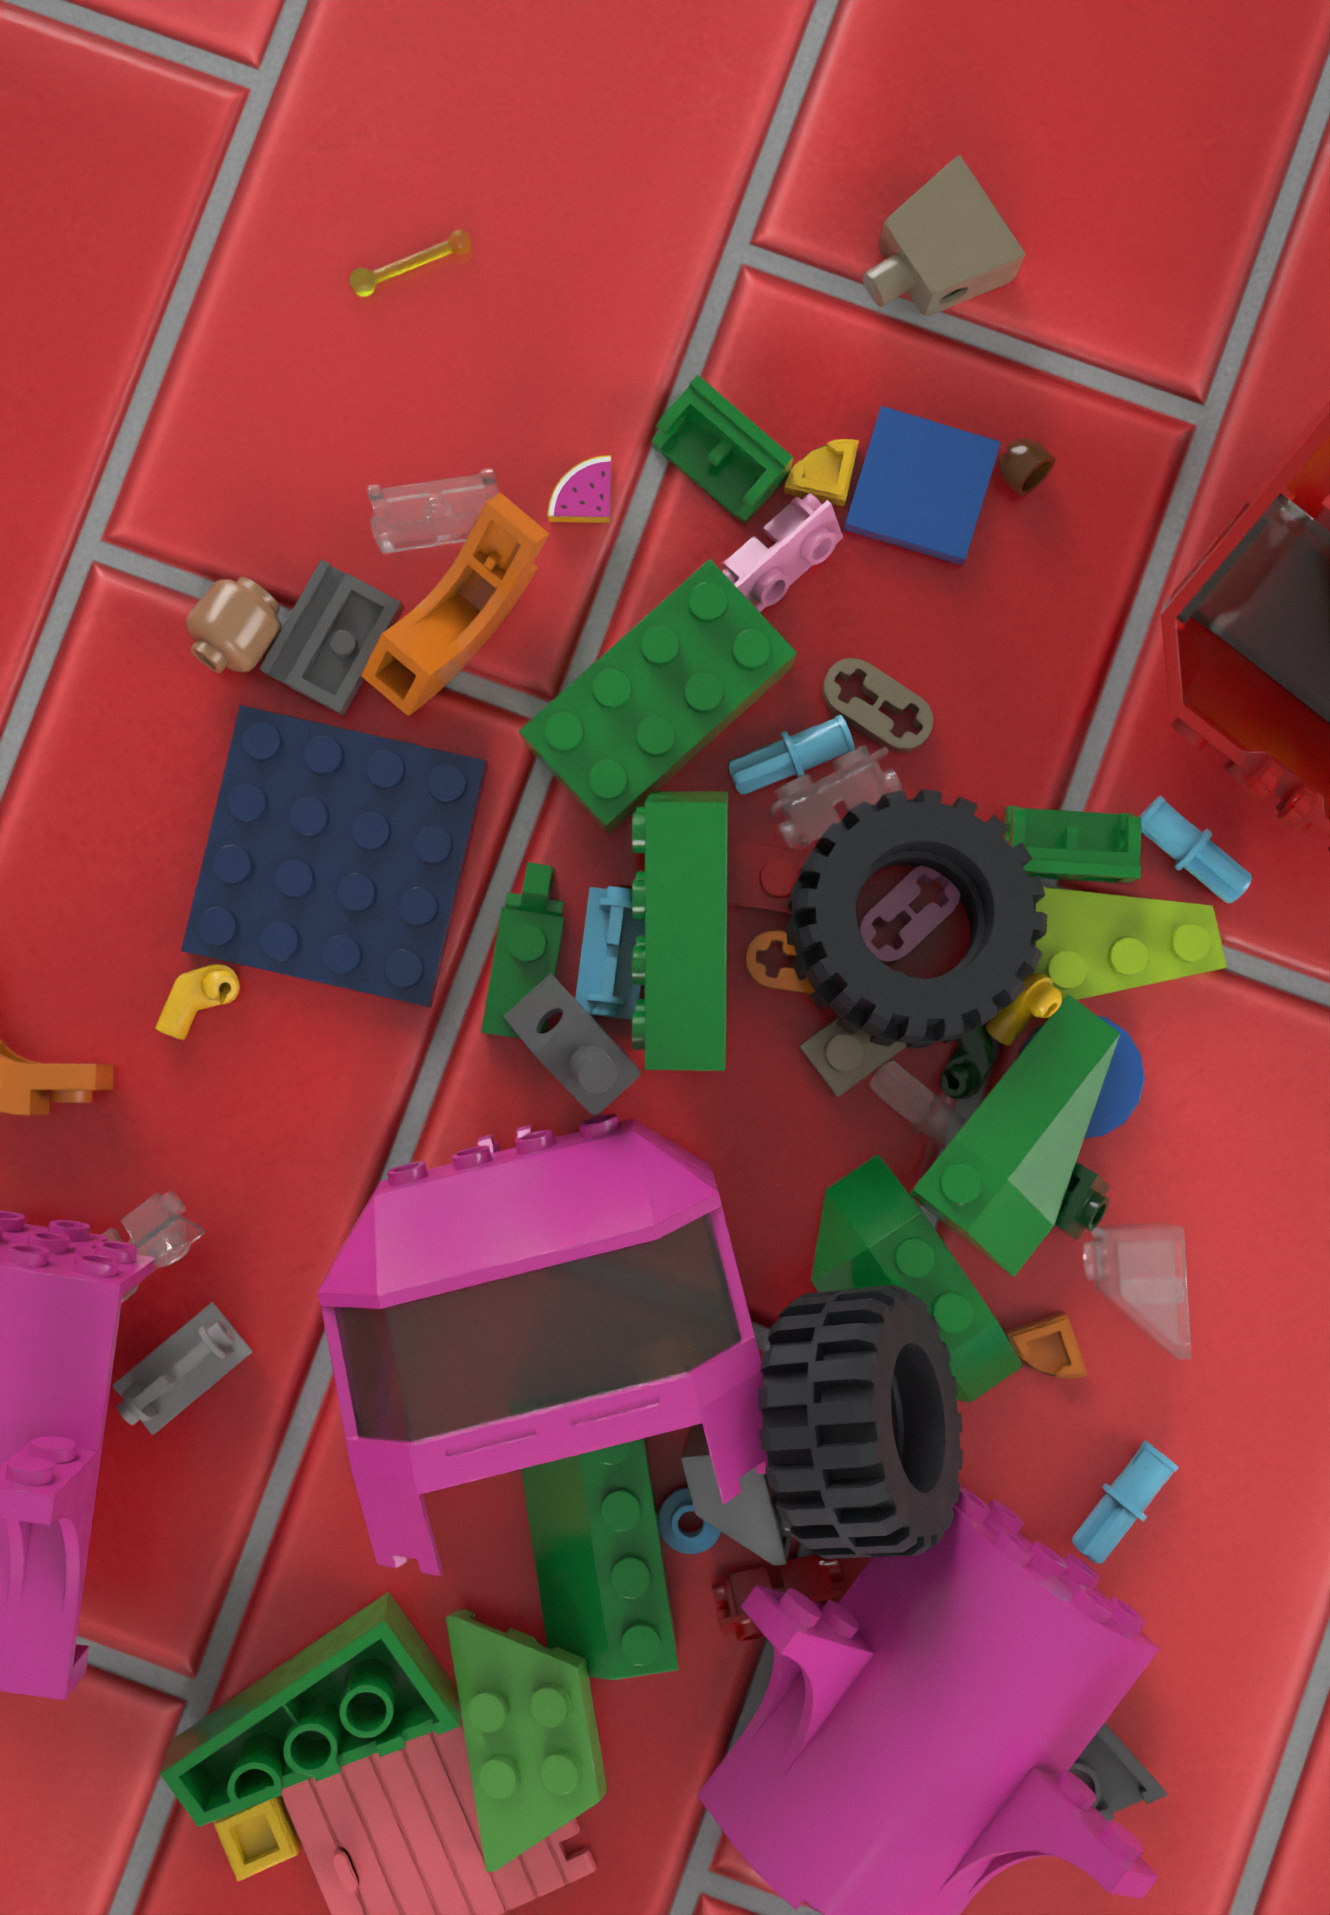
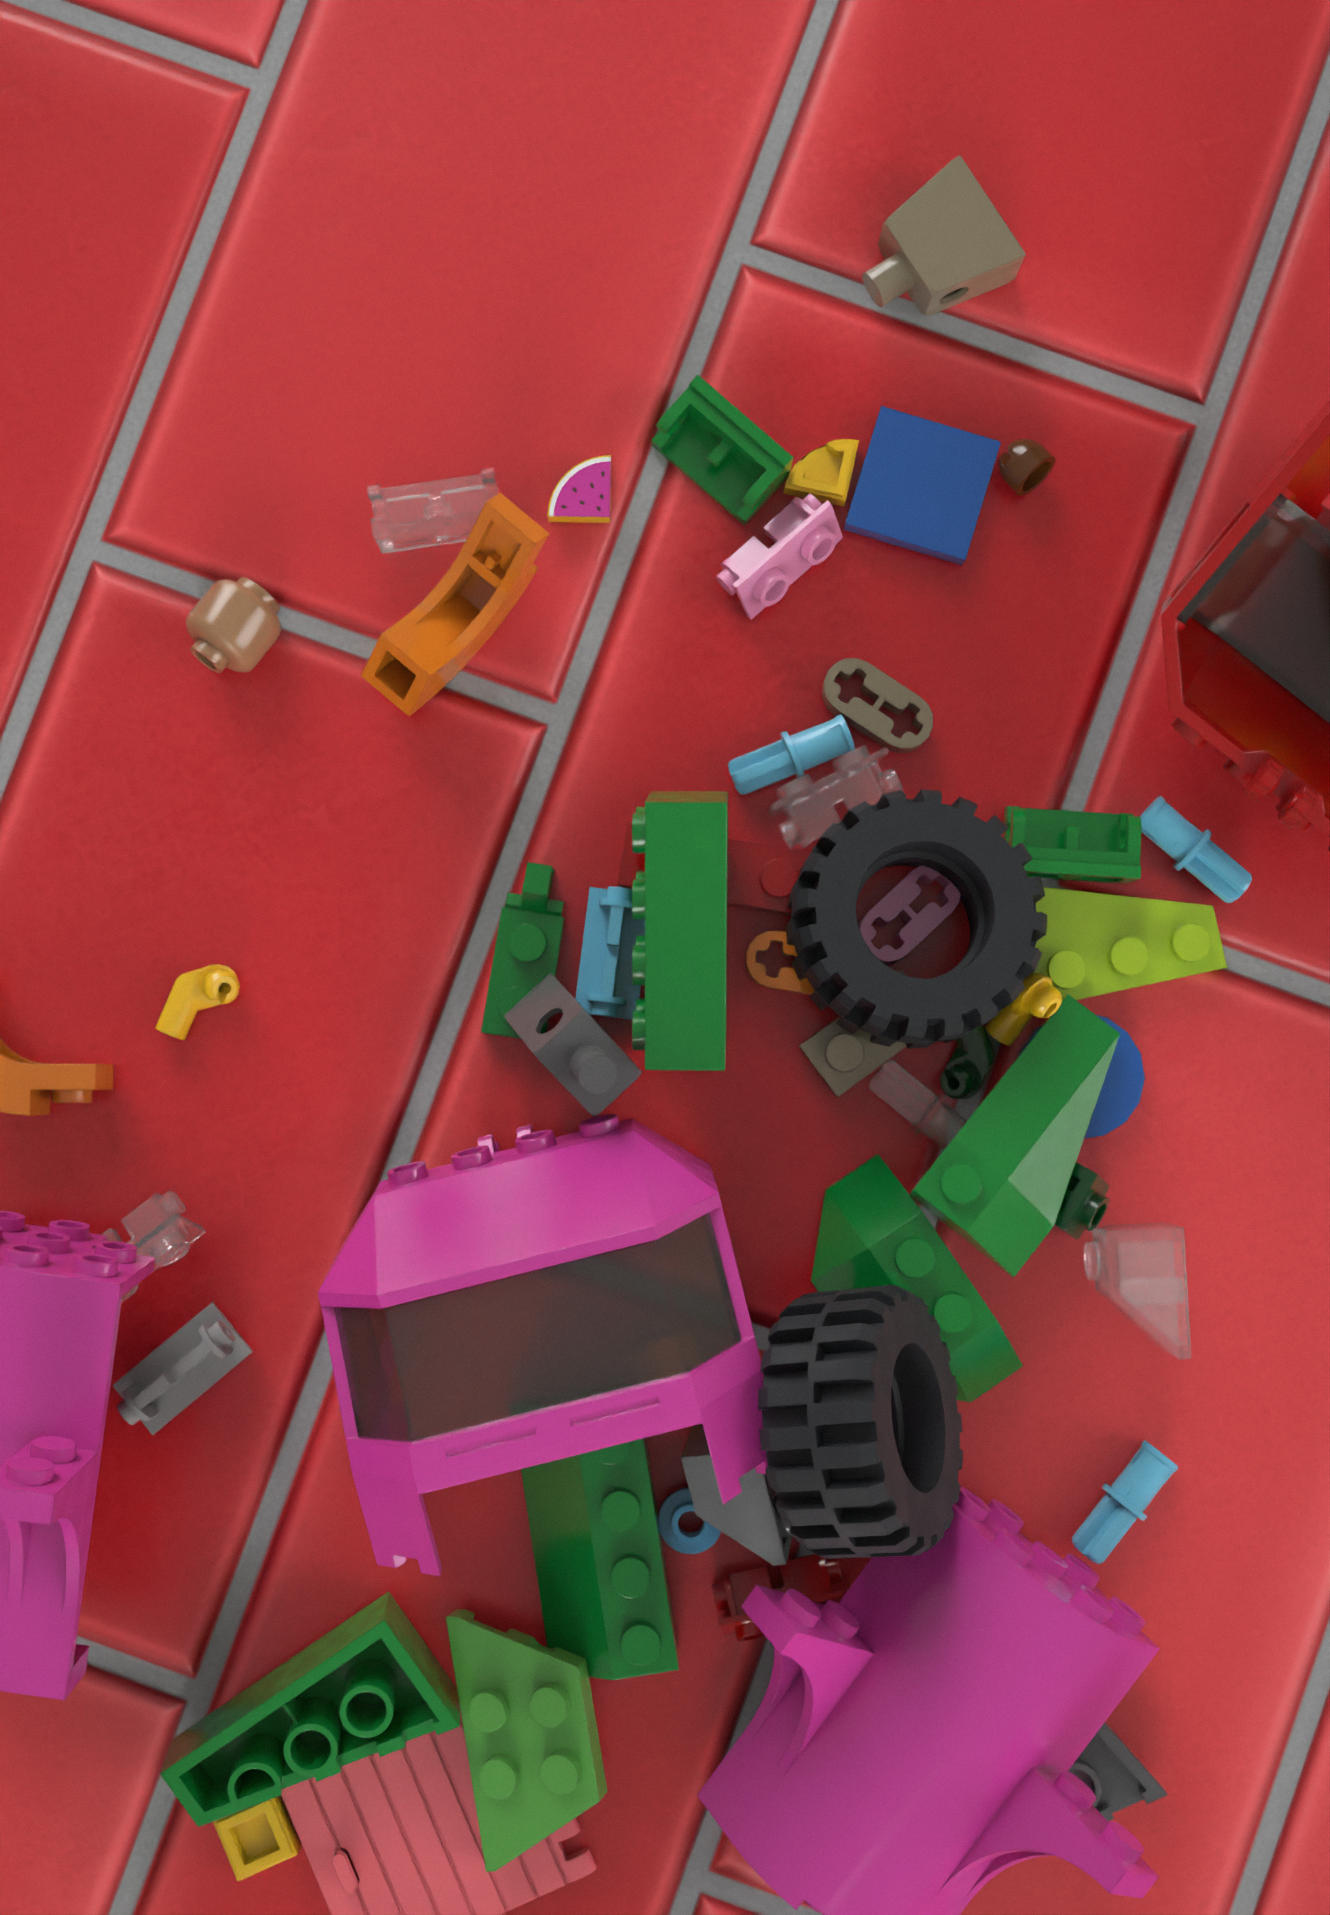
(331, 637): dark grey plate -> none
(335, 856): dark blue plate -> none
(364, 281): hinge -> none
(658, 696): green brick -> none
(1049, 1346): orange tile -> none

